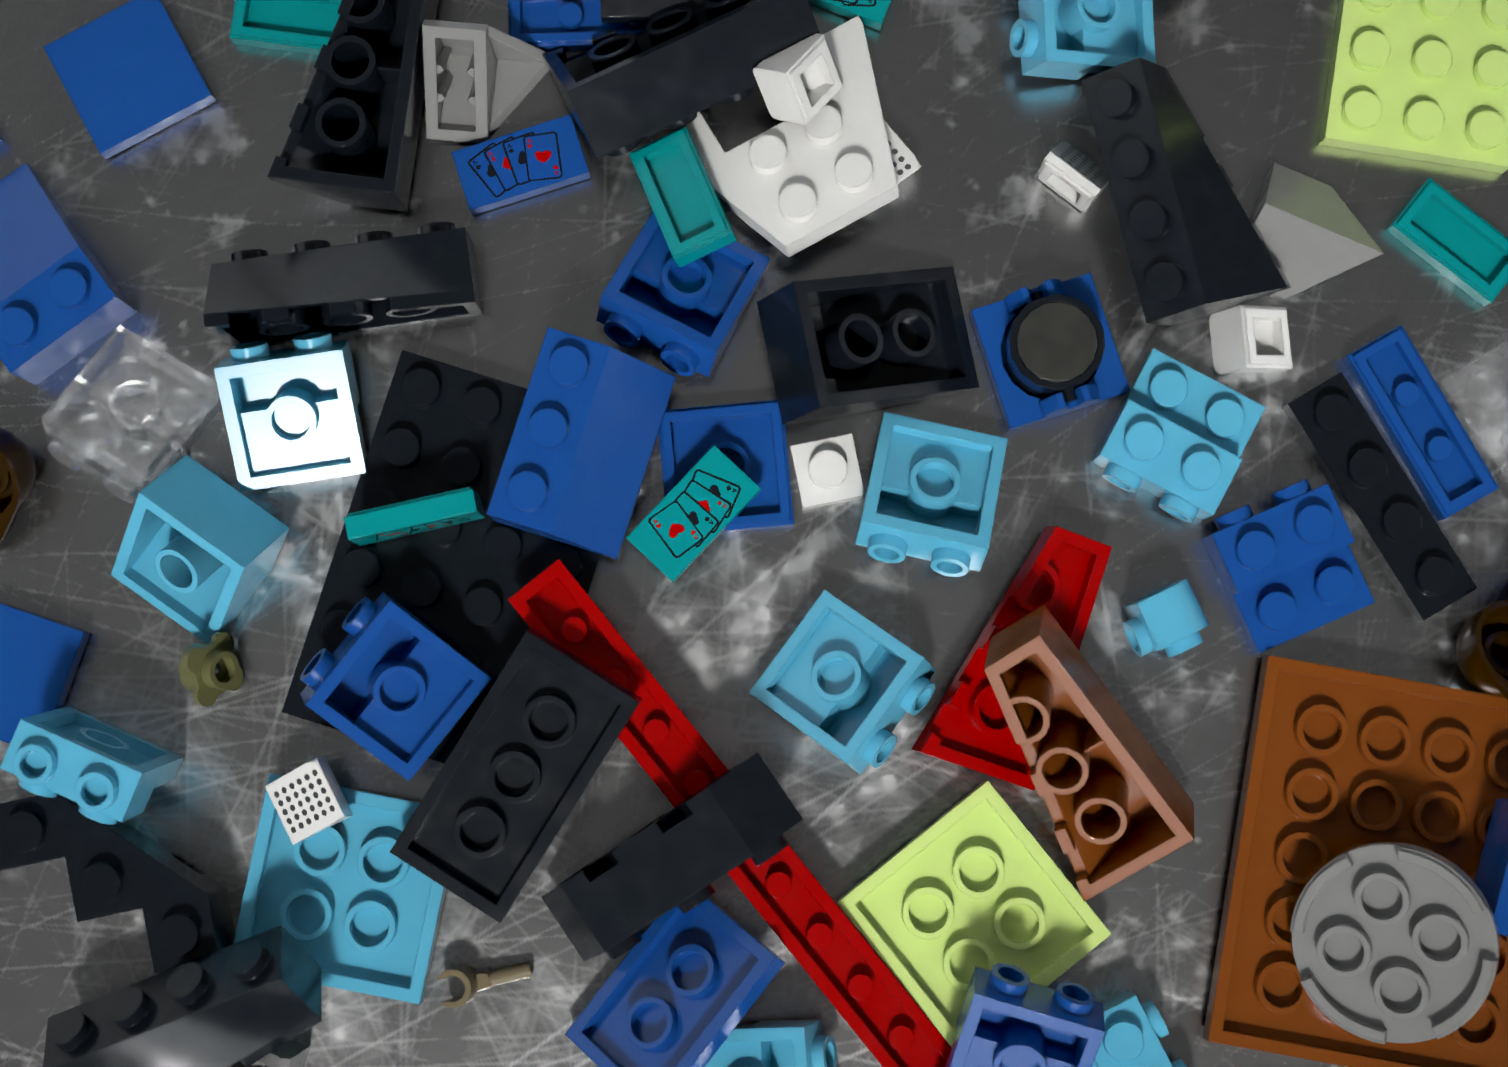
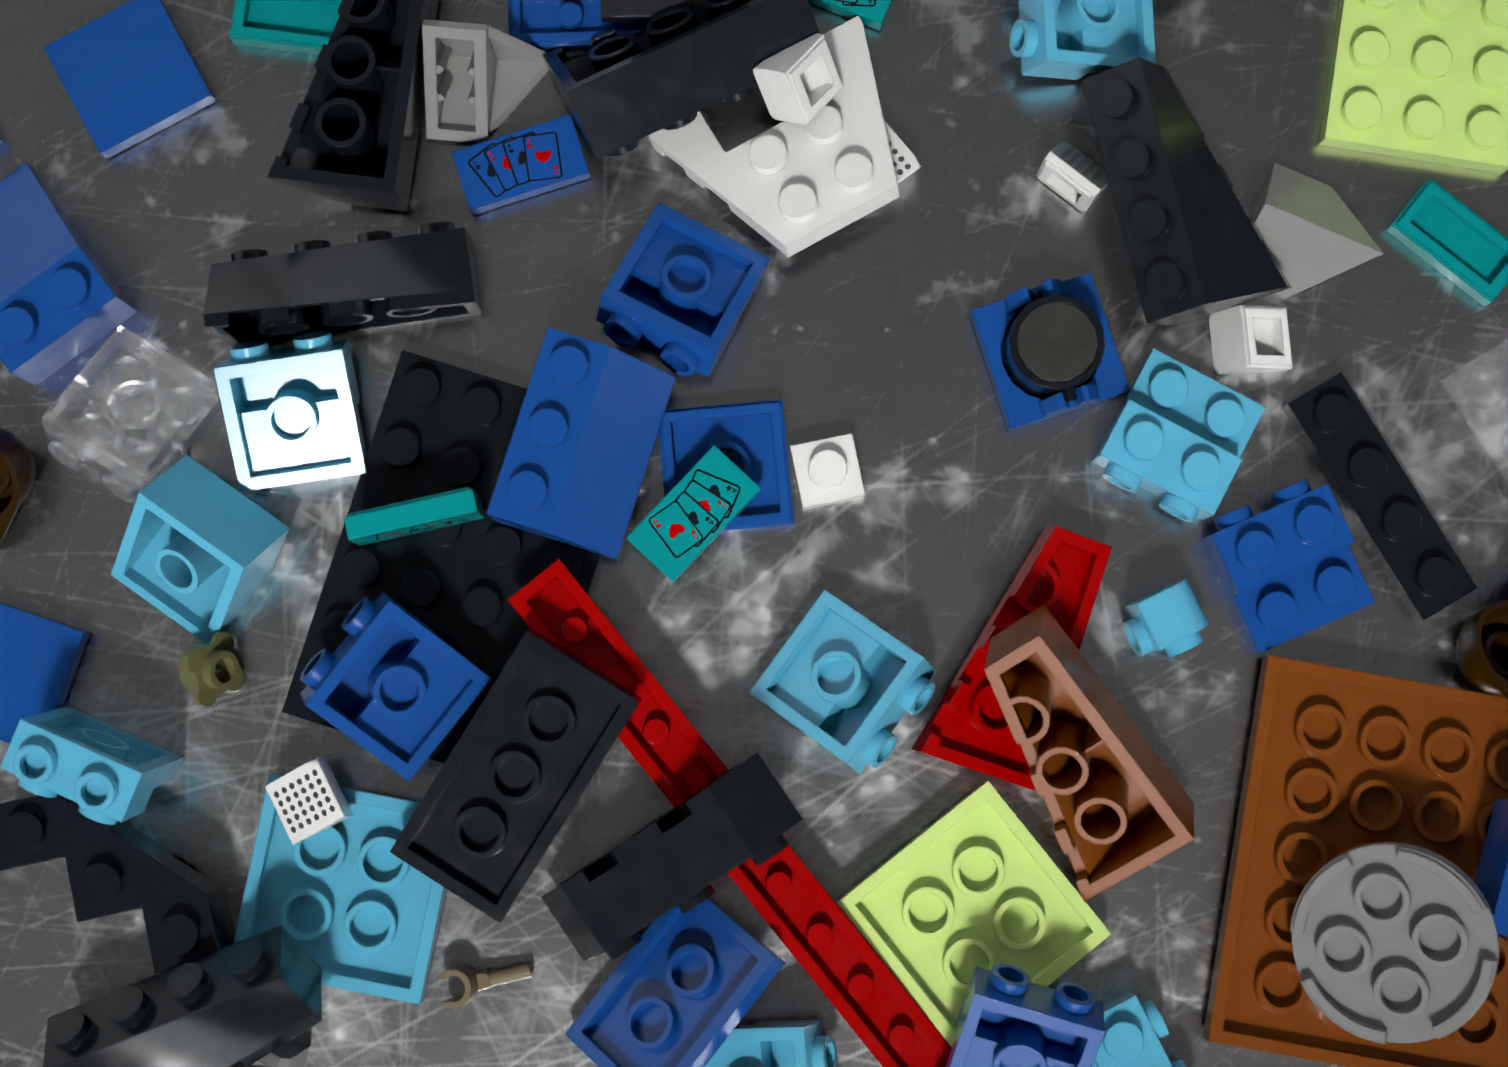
(682, 197): teal tile -> none
(866, 343): black slope -> none
(931, 494): medium azure plate -> none
(1420, 423): blue tile -> none

